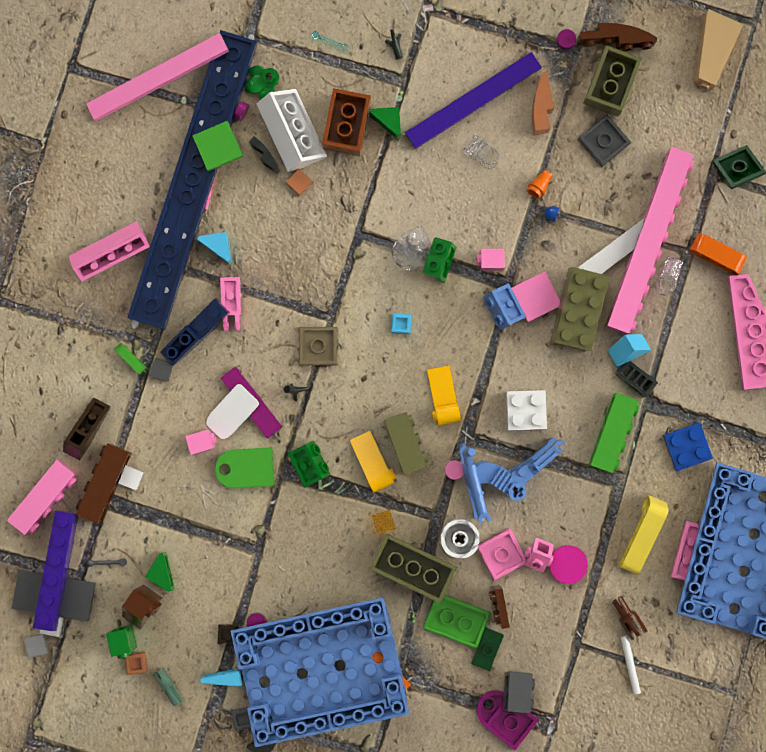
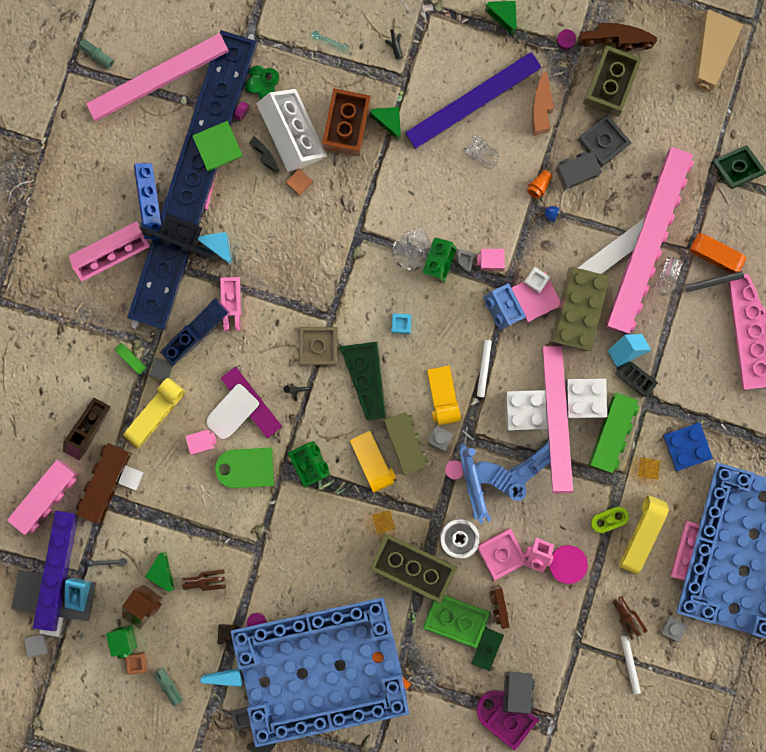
(76, 593): none -> medium azure slope
(96, 54): none -> sand green axle
(147, 196): none -> bracket
(154, 413): none -> light yellow beam
(178, 232): none -> black bracket
(202, 581): none -> reddish brown arm
(365, 370): none -> dark green wing
(440, 438): none -> light grey plate
(465, 259): none -> light grey tile
(484, 368): none -> white bar
(504, 13): none -> green slope
(536, 280): none -> white tile
(557, 420): none -> bright pink tile
(578, 170): none -> dark grey brick
(586, 398): none -> white brick
(609, 520): none -> lime plate
(649, 468): none -> clear yellow tile
(673, 628): none -> light grey plate
(715, 281): none -> dark grey bar

